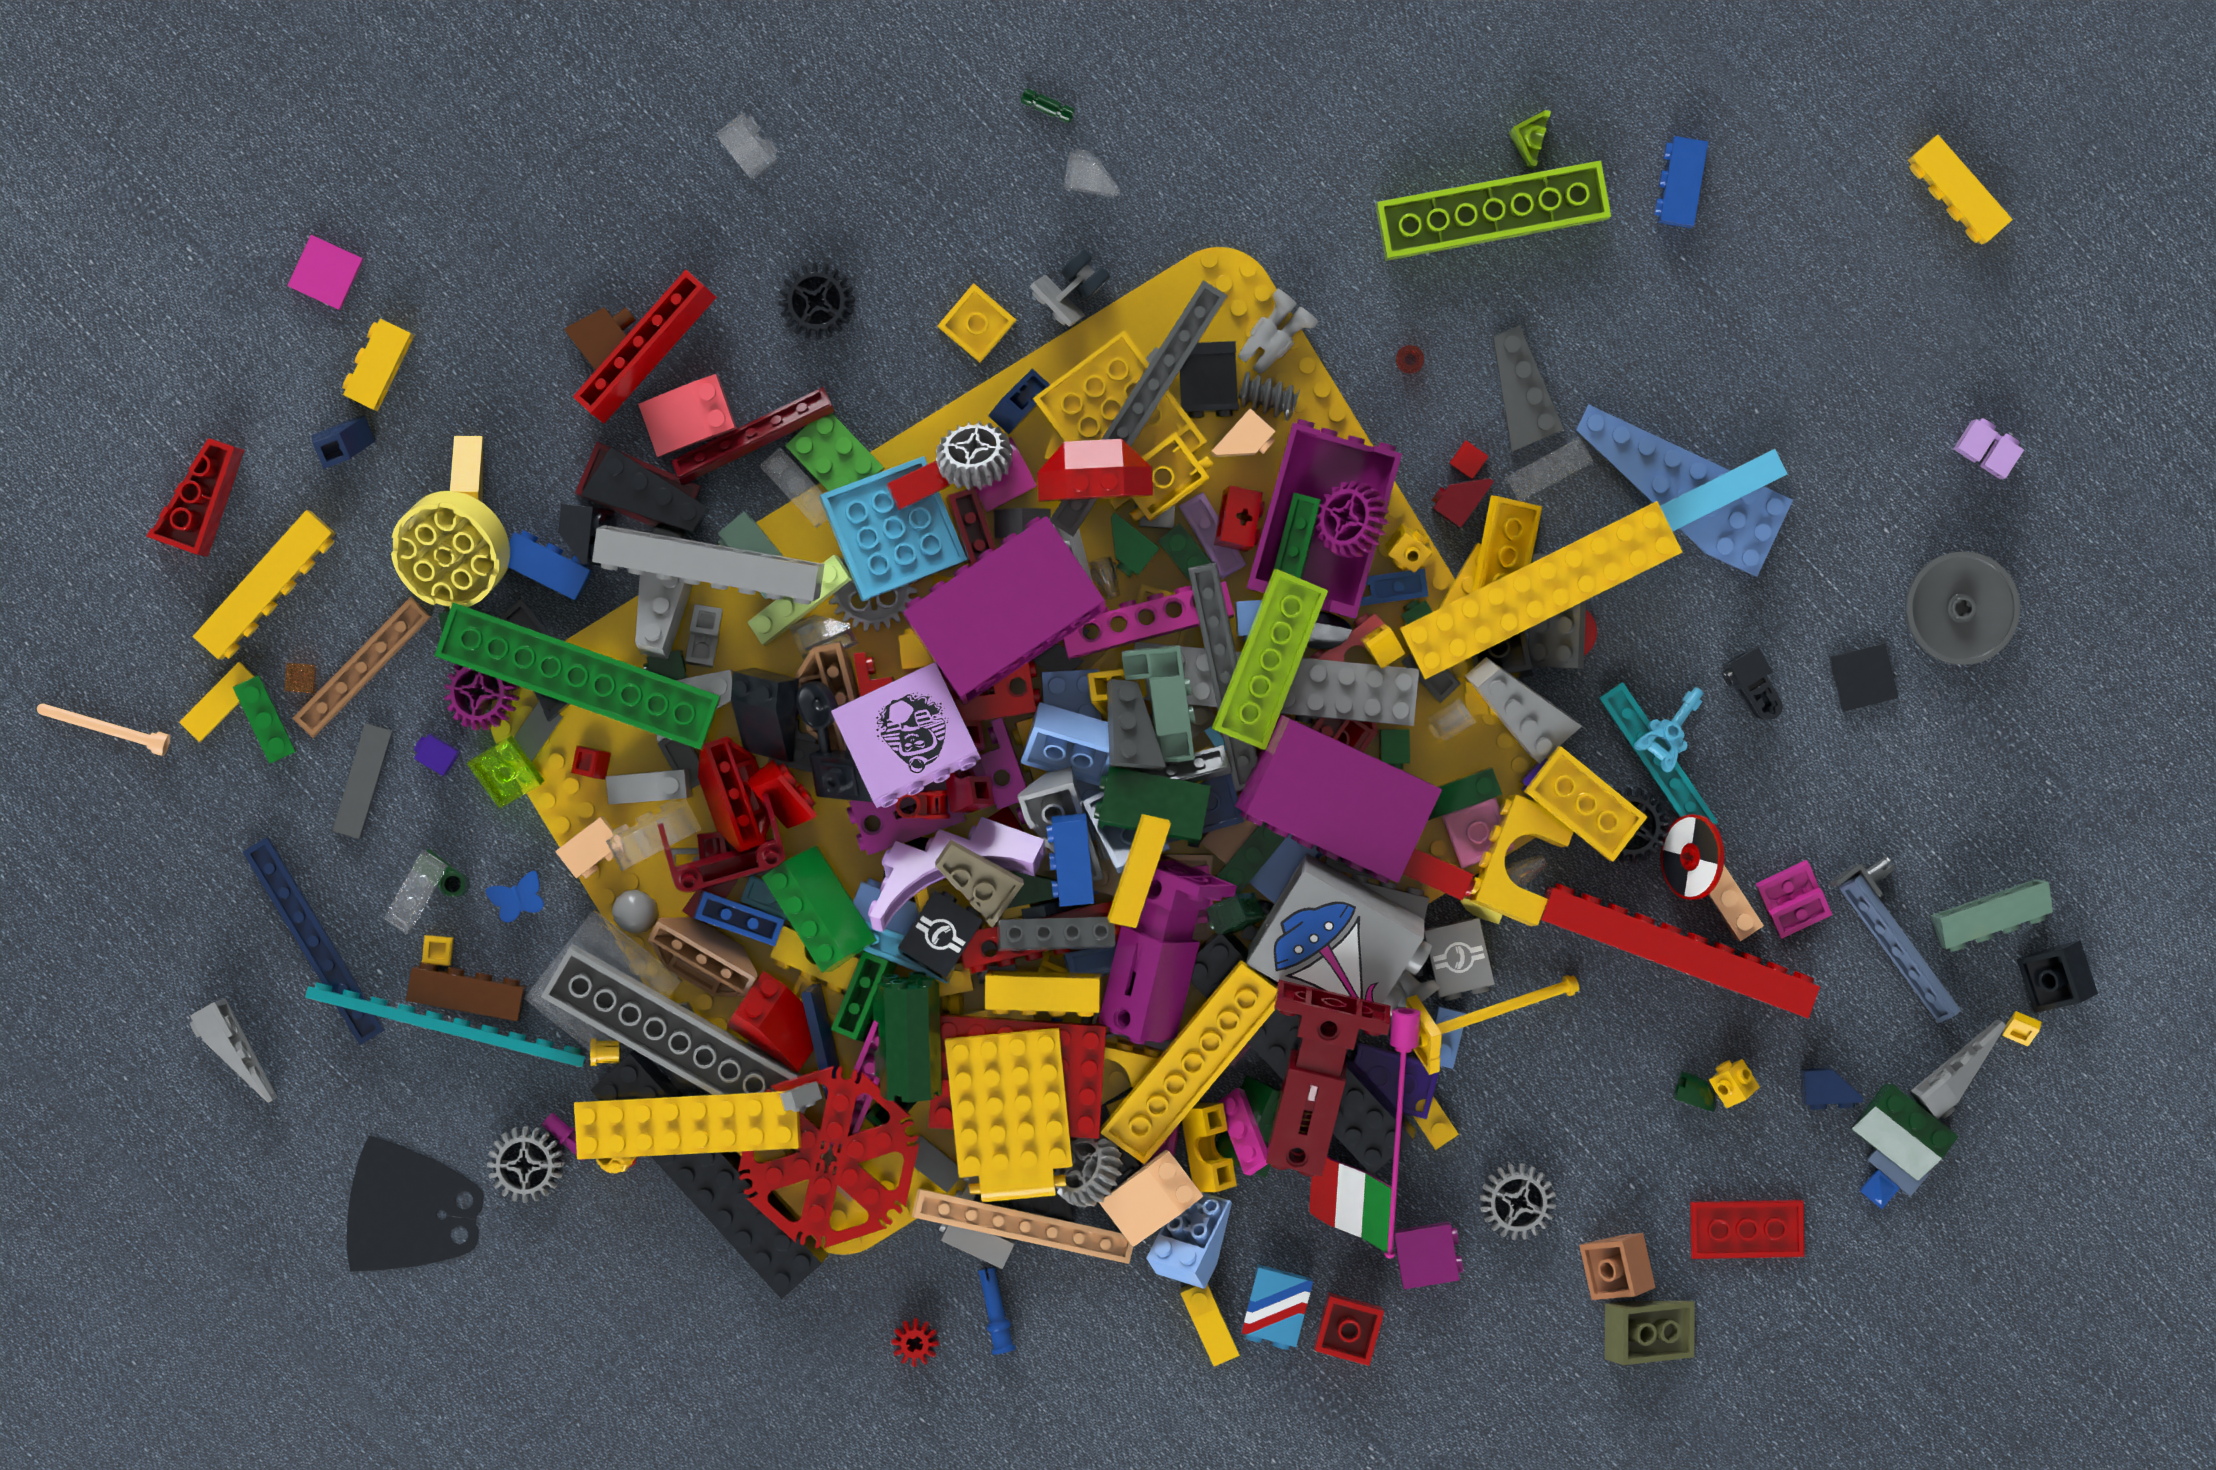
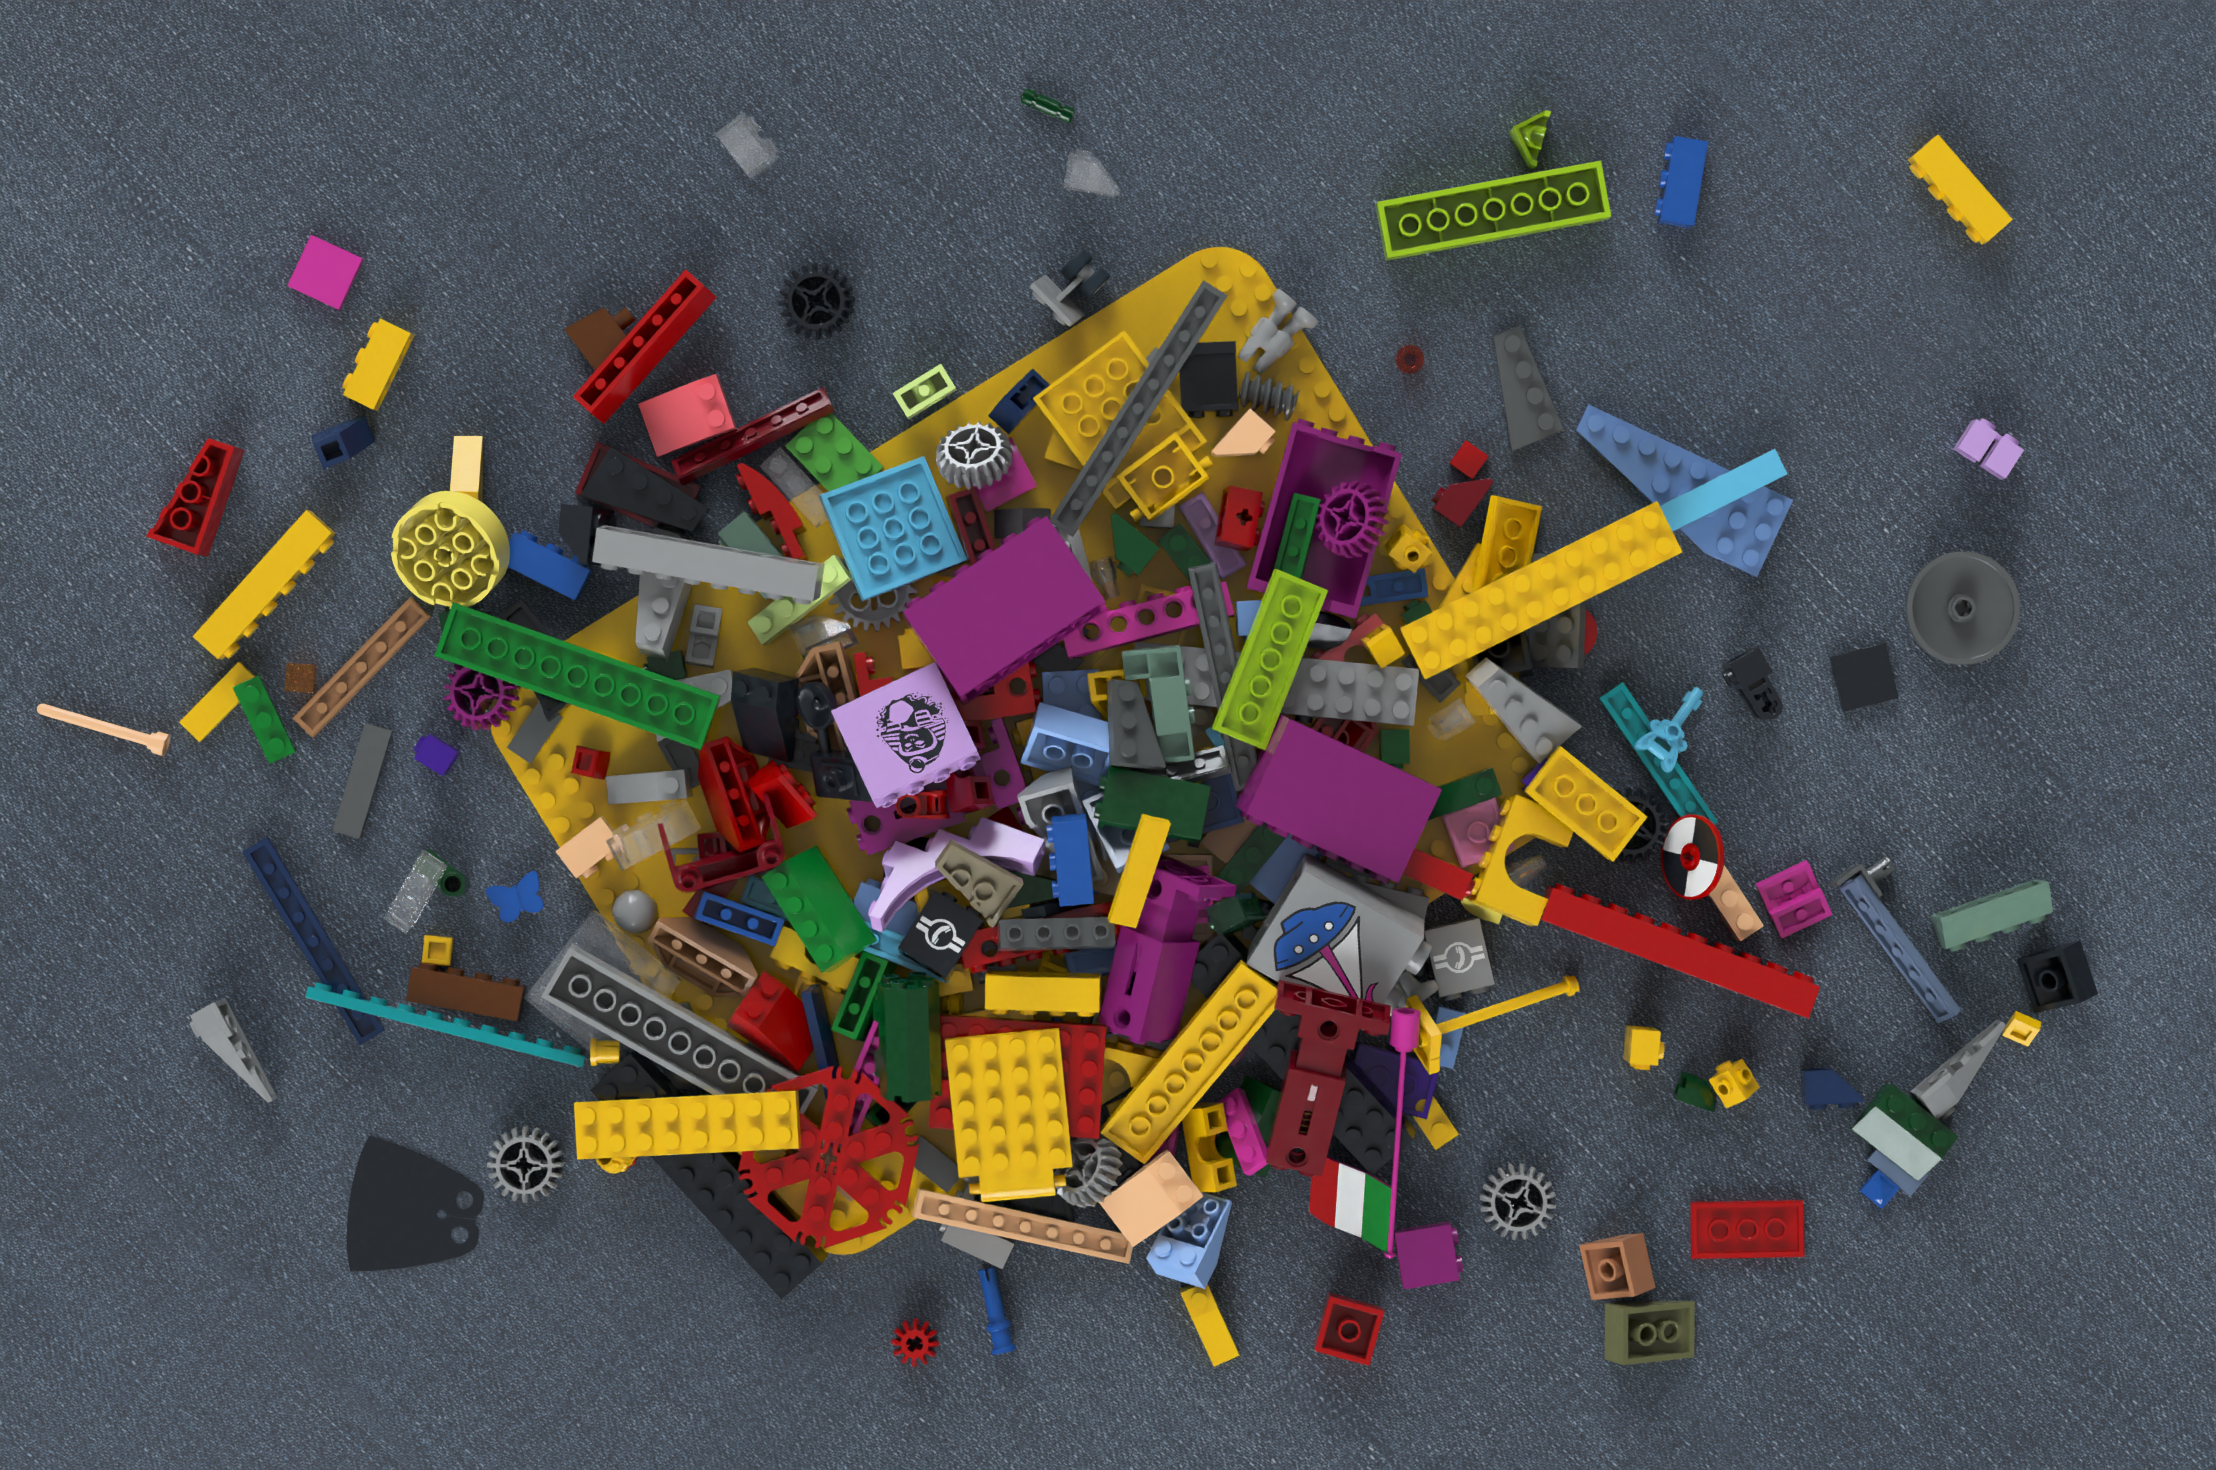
(505, 771): clear neon green plate -> none
(561, 1131): magenta axle -> none
(771, 503): none -> red slope
(800, 1096): light grey piece -> none
(917, 485): red tile -> none
(924, 391): none -> yellowish green brick
(976, 323): yellow tile -> none
(1094, 472): red wedge -> none
(1276, 1307): panel -> none
(1549, 469): clear tile -> none
(1642, 1047): none -> yellow brick

